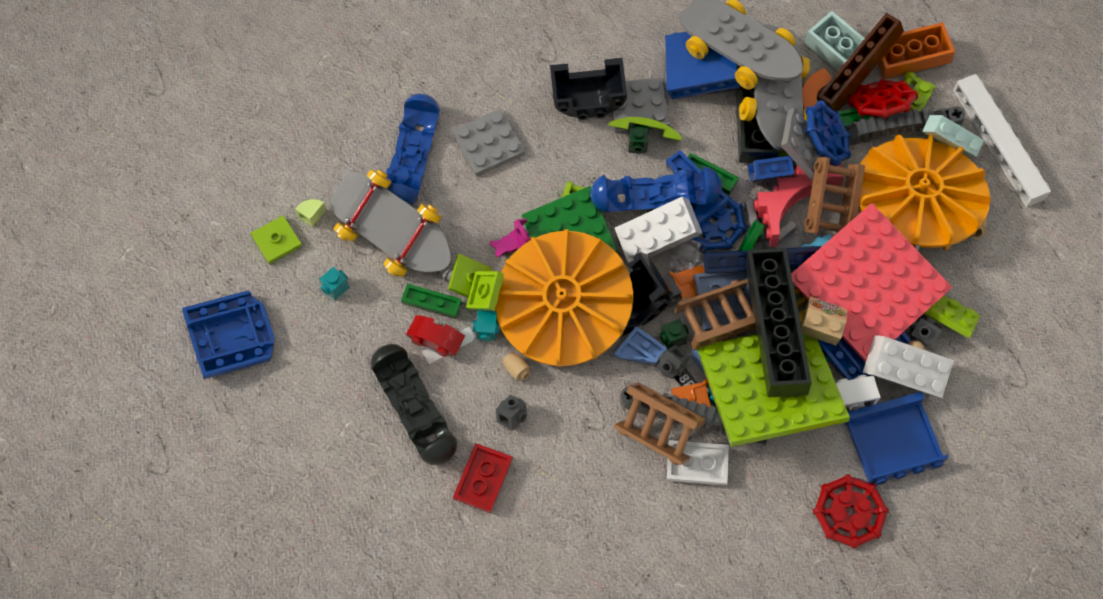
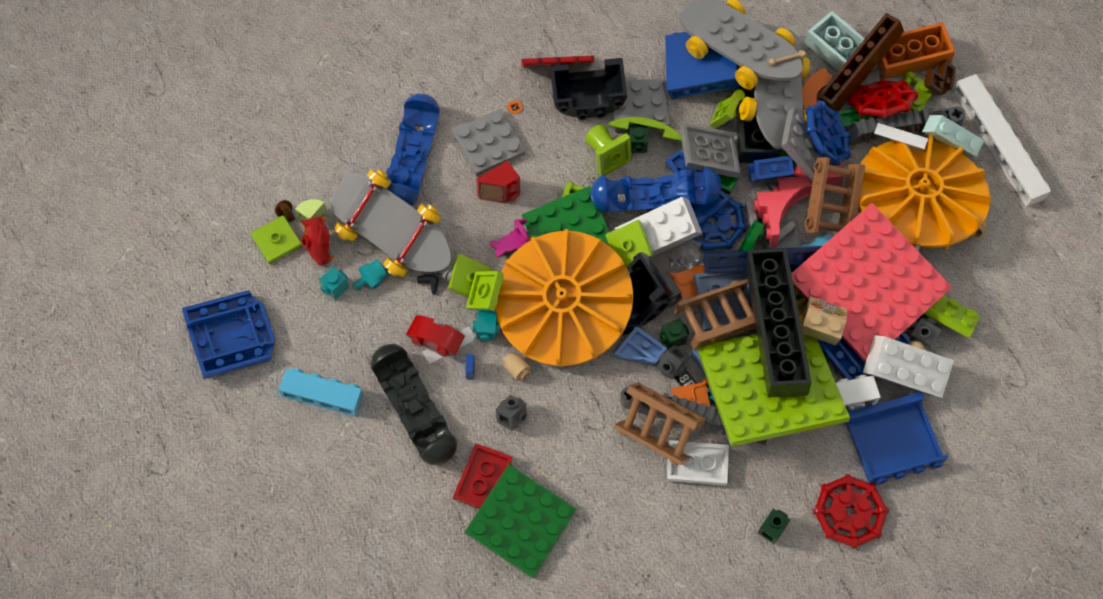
(285, 208): none -> reddish brown plate
(317, 240): none -> red animal
(321, 392): none -> medium azure brick
(372, 274): none -> teal piece
(429, 278): none -> black animal
(431, 301): green plate -> none
(470, 366): none -> blue tile
(499, 184): none -> red slope
(515, 107): none -> orange sticker
(520, 521): none -> green plate
(557, 60): none -> red hinge
(609, 152): none -> lime plant
(629, 241): none -> lime plate
(710, 149): none -> light grey plate
(726, 109): none -> lime plate
(774, 525): none -> dark green brick
(801, 54): none -> tan hinge
(901, 136): none -> white sticker
(940, 81): none -> reddish brown plate

